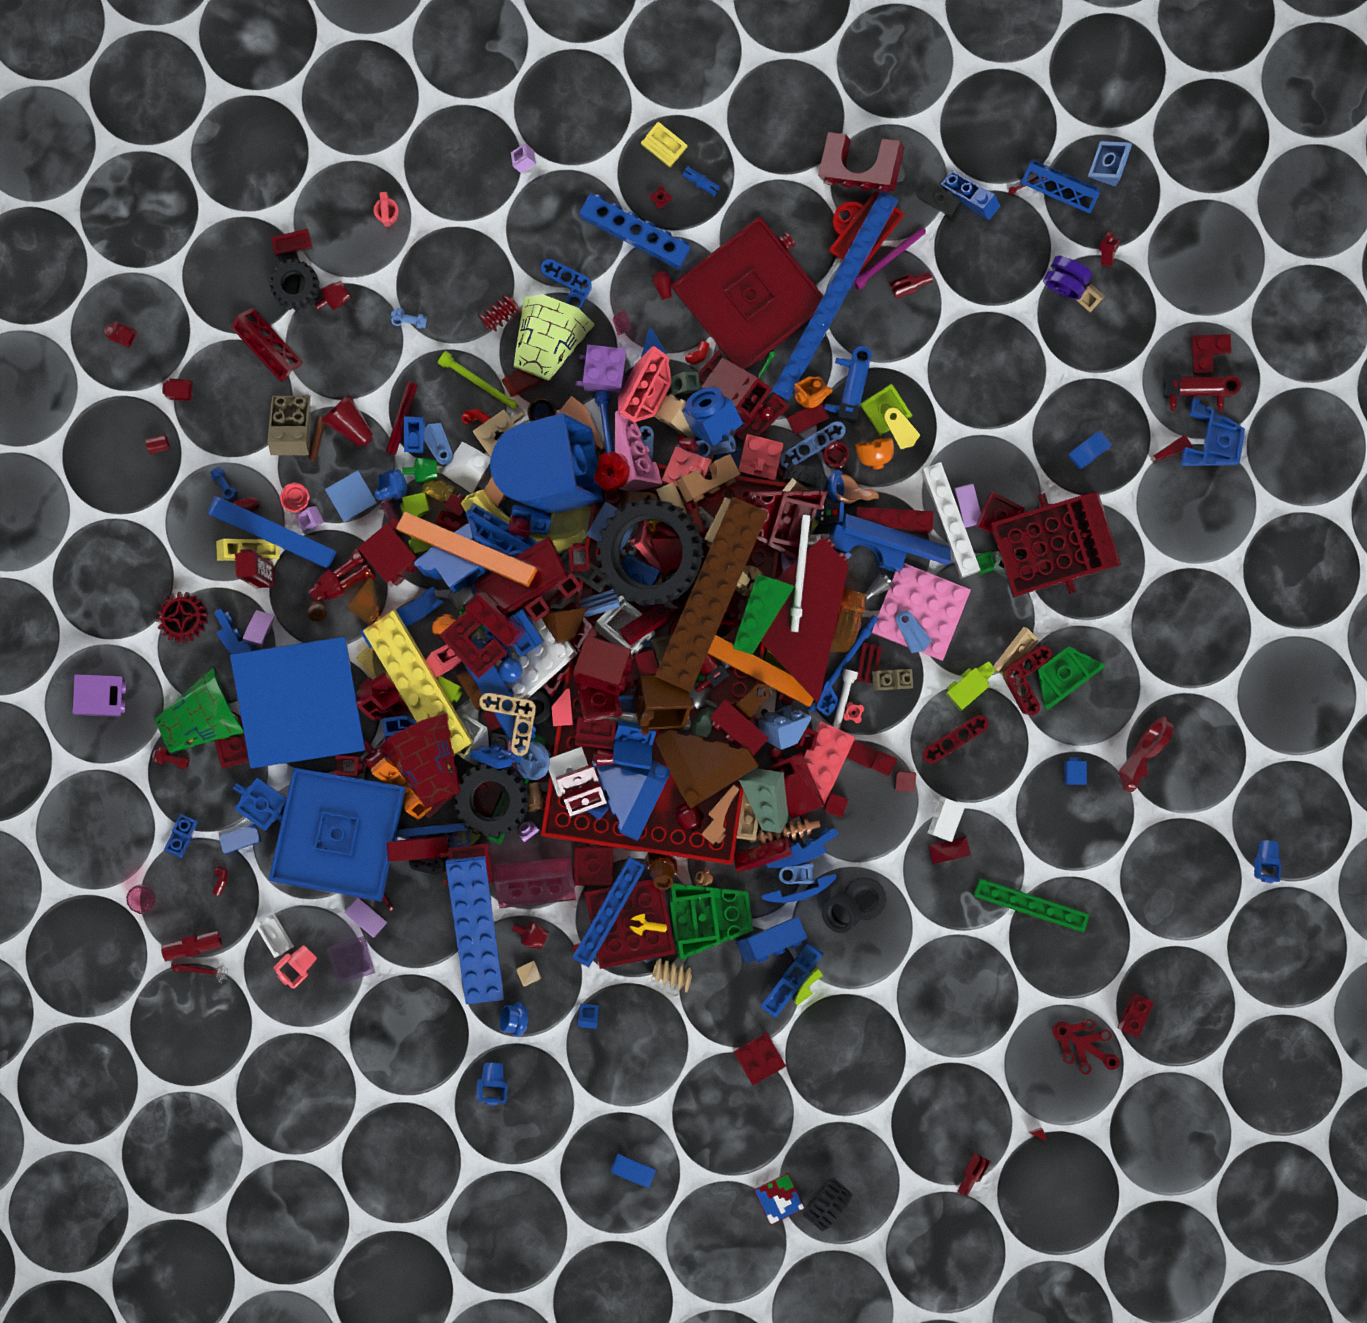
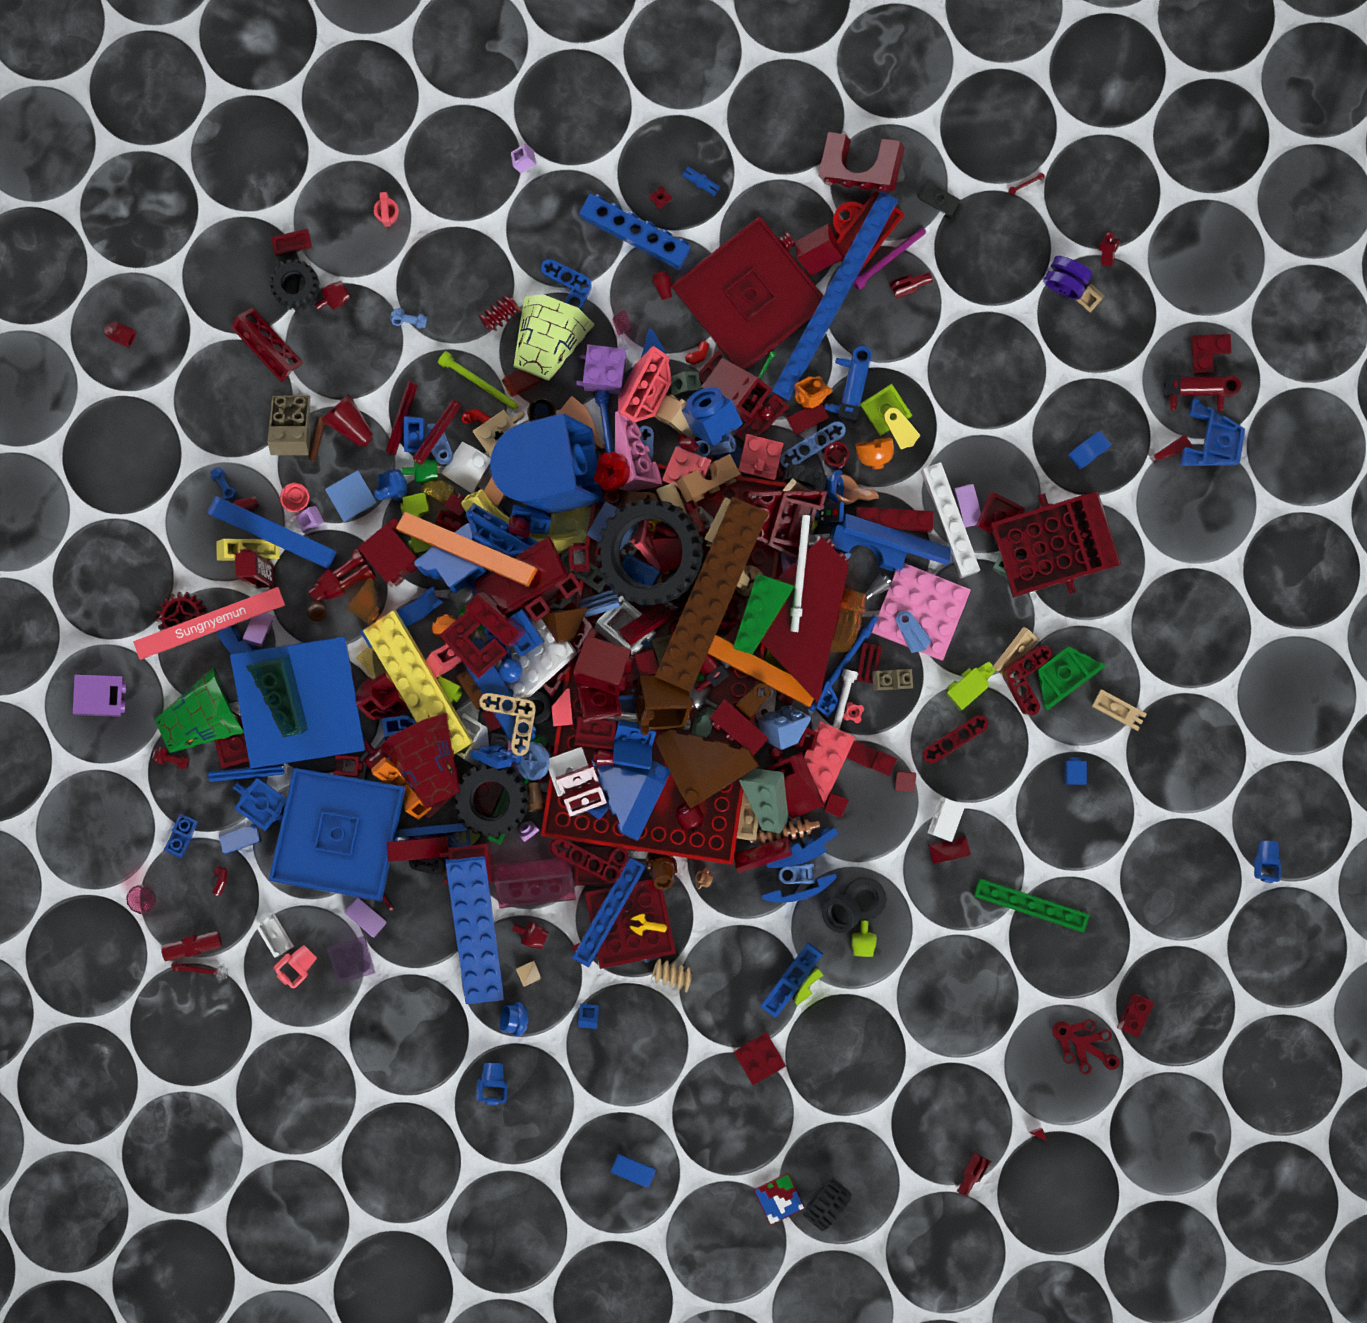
(157, 444): dark red piece -> none
(178, 389): dark red window -> none
(209, 623): none -> coral tile
(243, 773): none -> blue axle
(280, 693): none -> wedge
(389, 510): clear pink pin -> none
(436, 432): none -> dark red axle
(585, 857): none -> dark red beam
(664, 144): light yellow plate -> none
(707, 917): green wedge -> none
(715, 830): nougat slope -> none
(772, 941): blue wedge -> none
(818, 250): none -> dark red slope
(863, 942): none -> lime piece
(971, 194): blue slope -> none
(986, 562): green tile -> none
(1063, 179): blue fence -> none
(1110, 162): medium blue slope -> none
(1118, 709): none -> tan hinge
(1136, 765): dark red animal -> none

